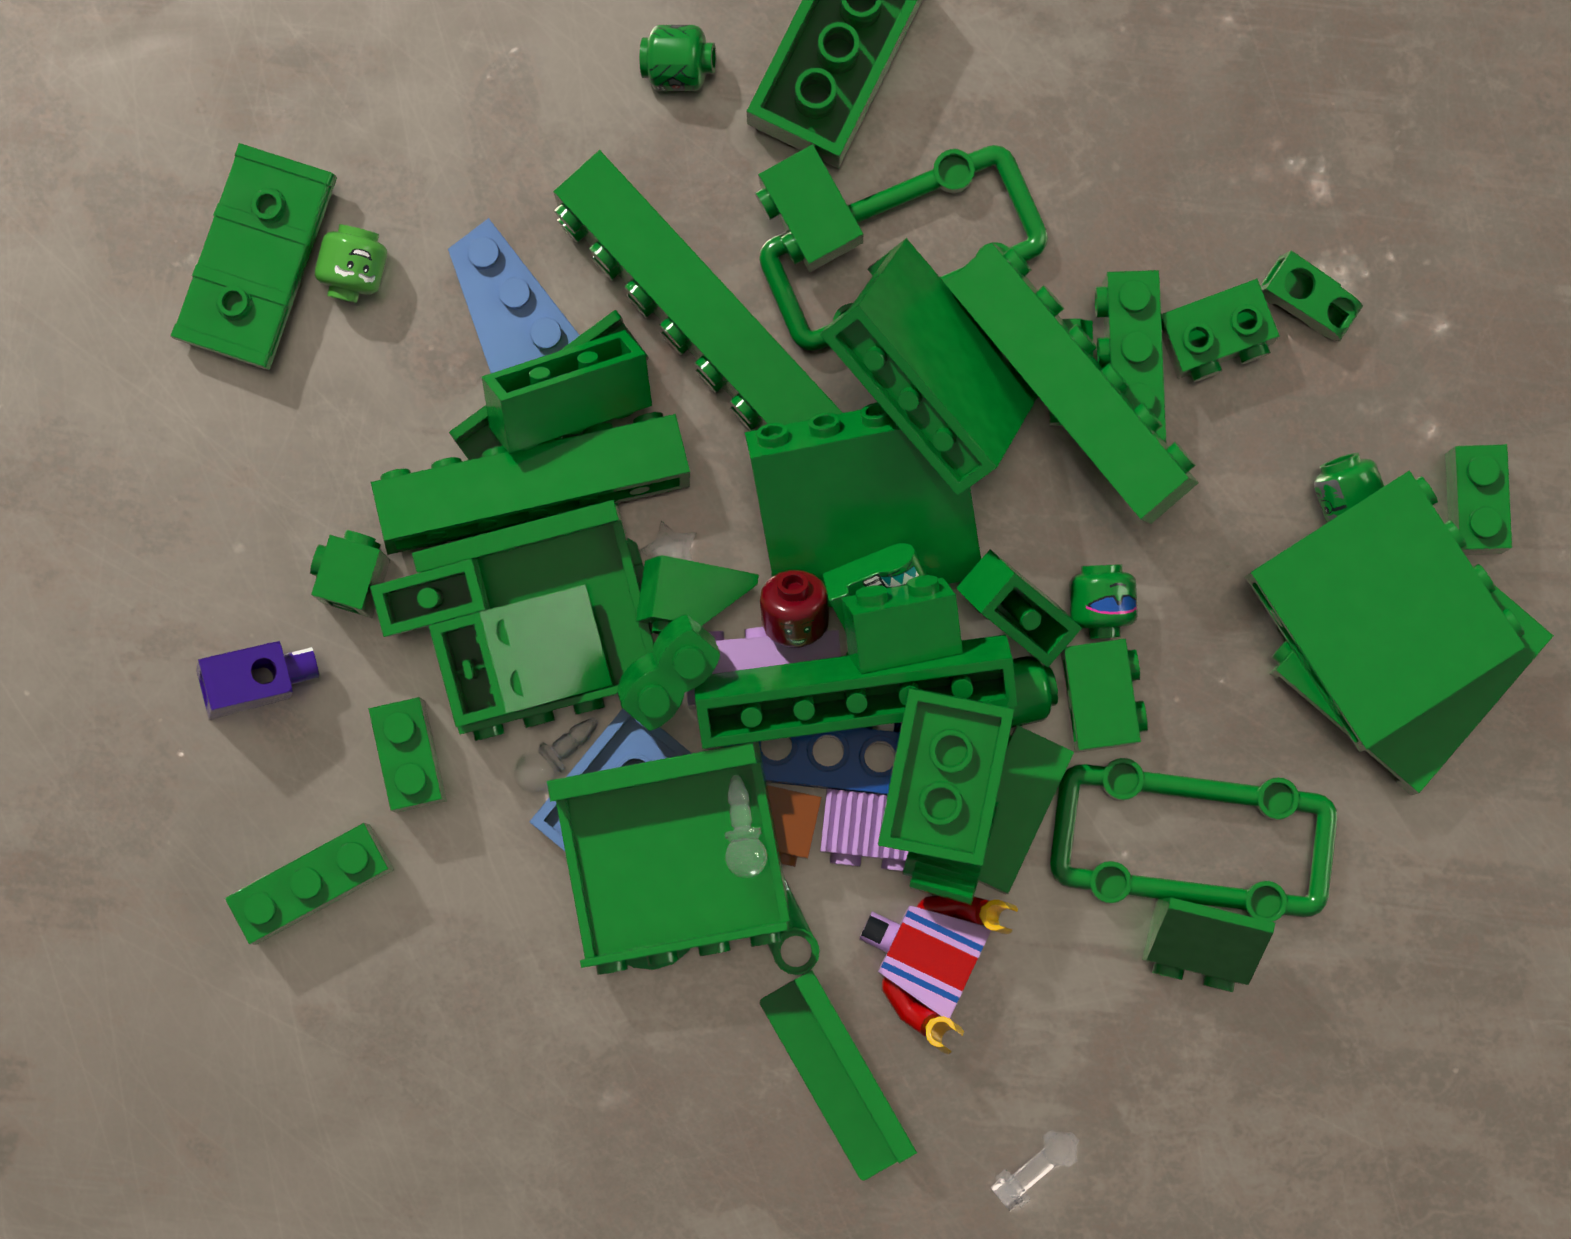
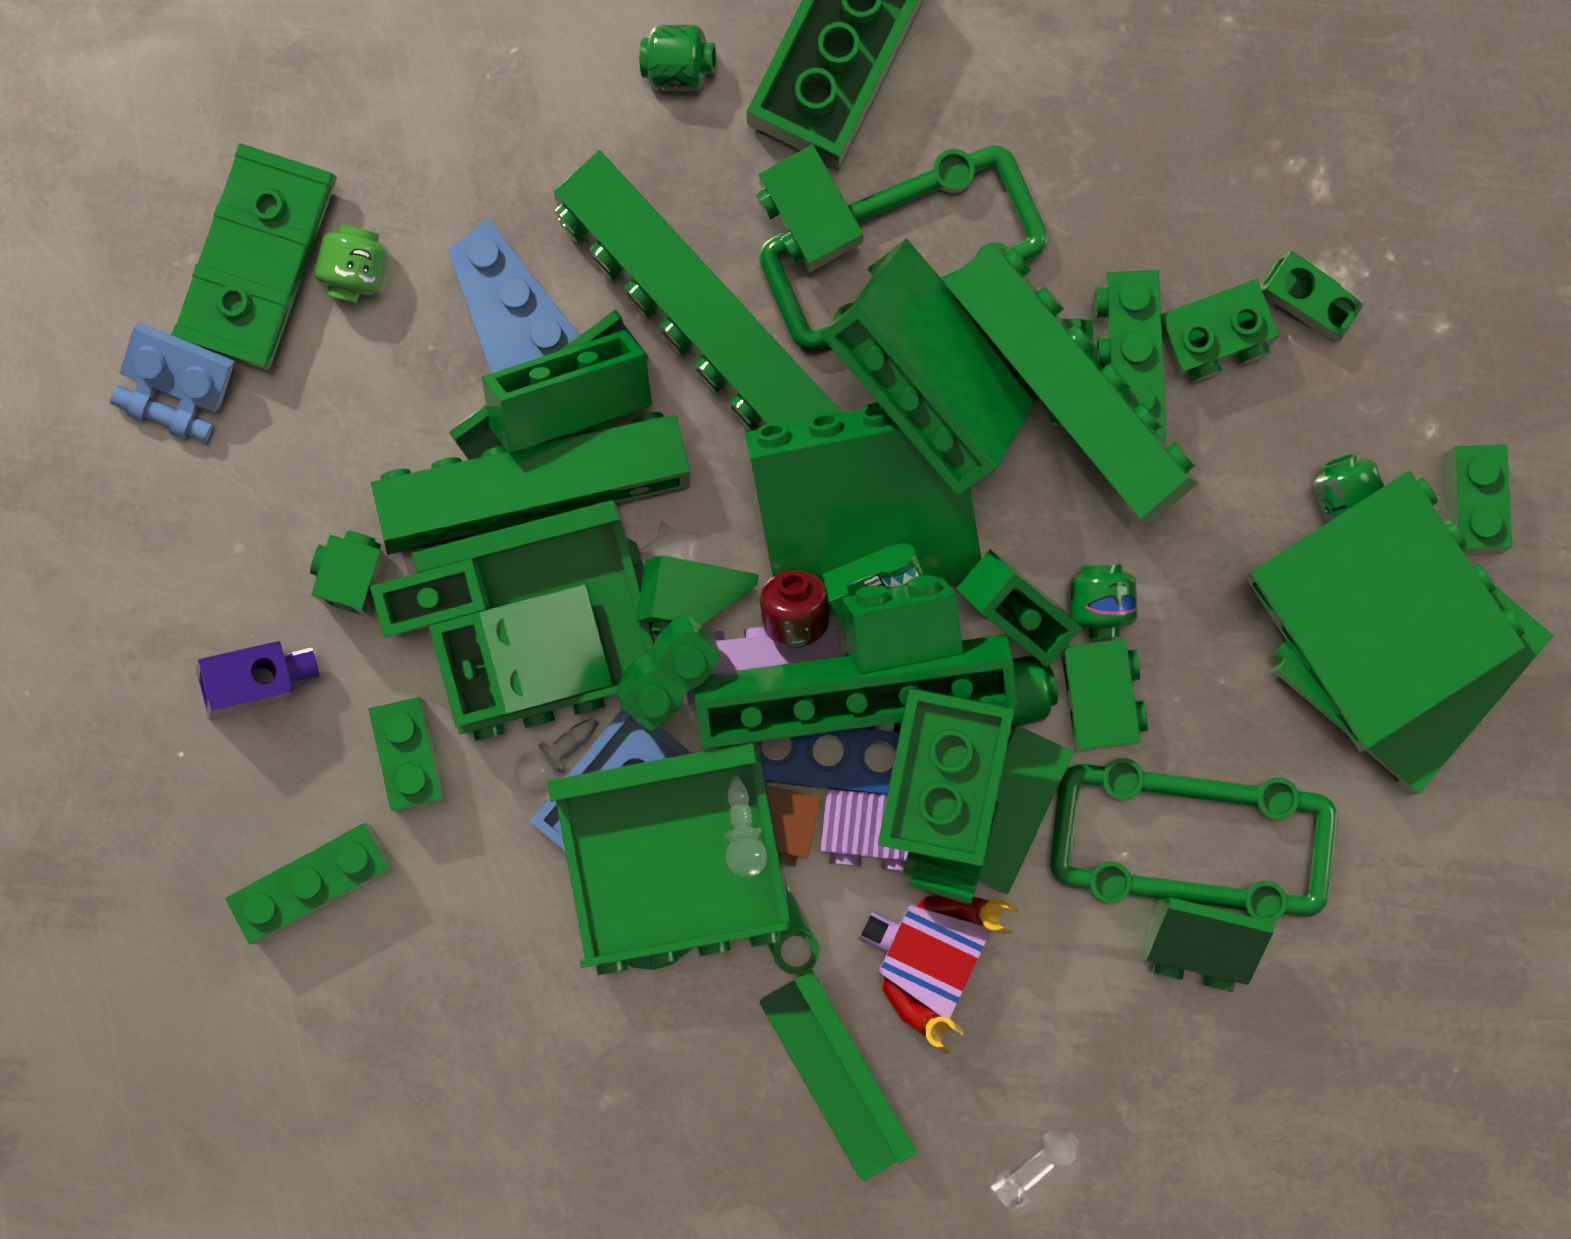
(177, 369): none -> medium blue plate

